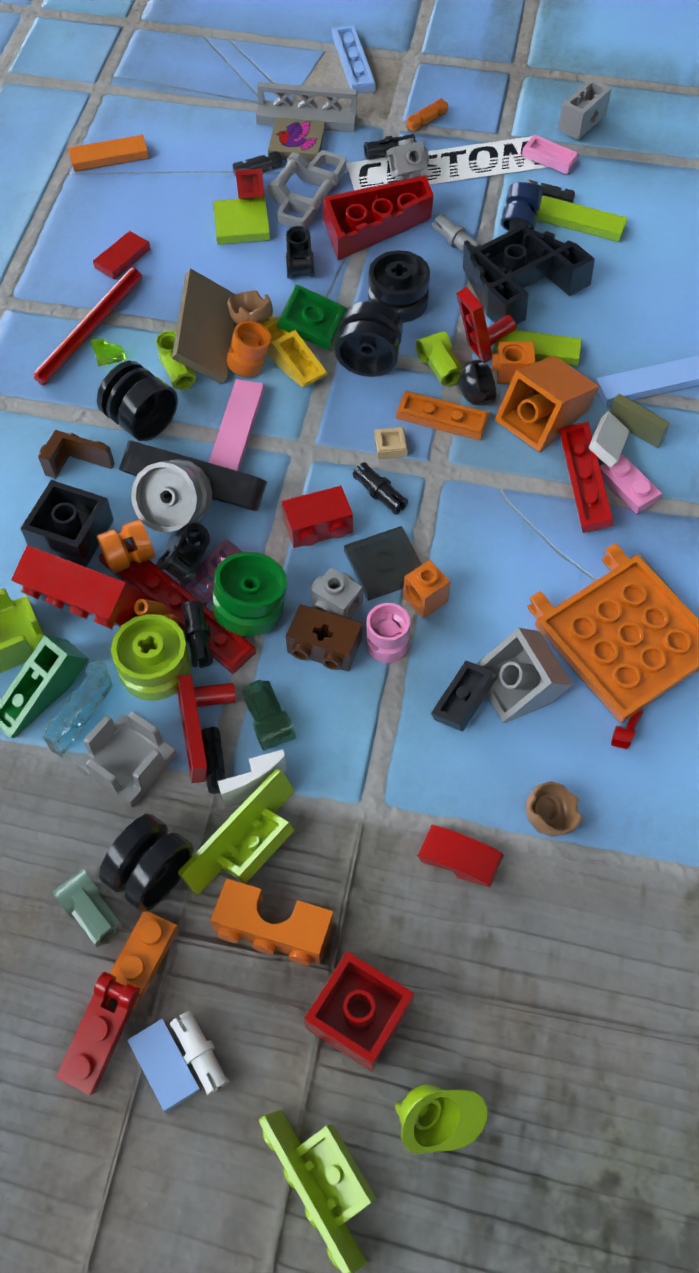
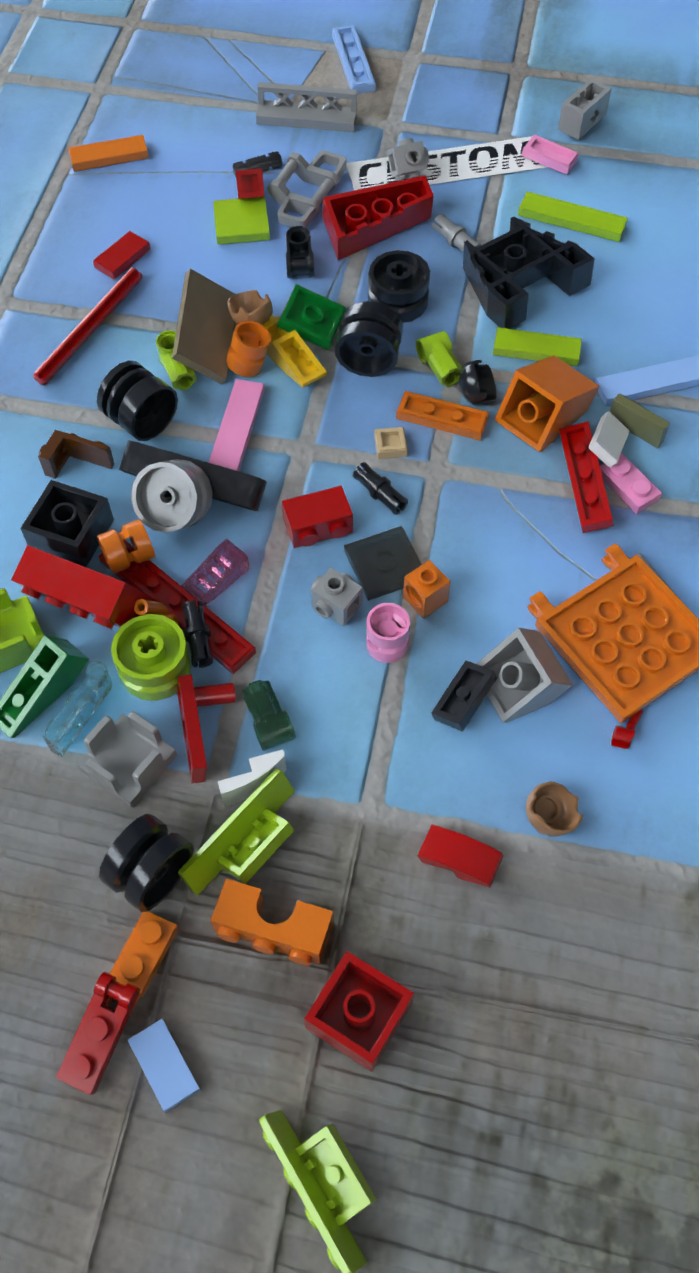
(84, 903): sand green piece -> none
(107, 353): clear neon green tile -> none
(185, 552): black piece -> none
(199, 1052): white pin -> none
(214, 758): black axle -> none
(249, 593): green wheel -> none
(297, 136): dark tan tile -> none
(324, 638): reddish brown brick -> none
(380, 148): black pin -> none
(427, 115): orange axle -> none
(440, 1118): lime piece -> none
(477, 334): red piece -> none
(510, 358): orange brick -> none
(523, 203): dark blue wheel -> none
(555, 191): black axle -> none

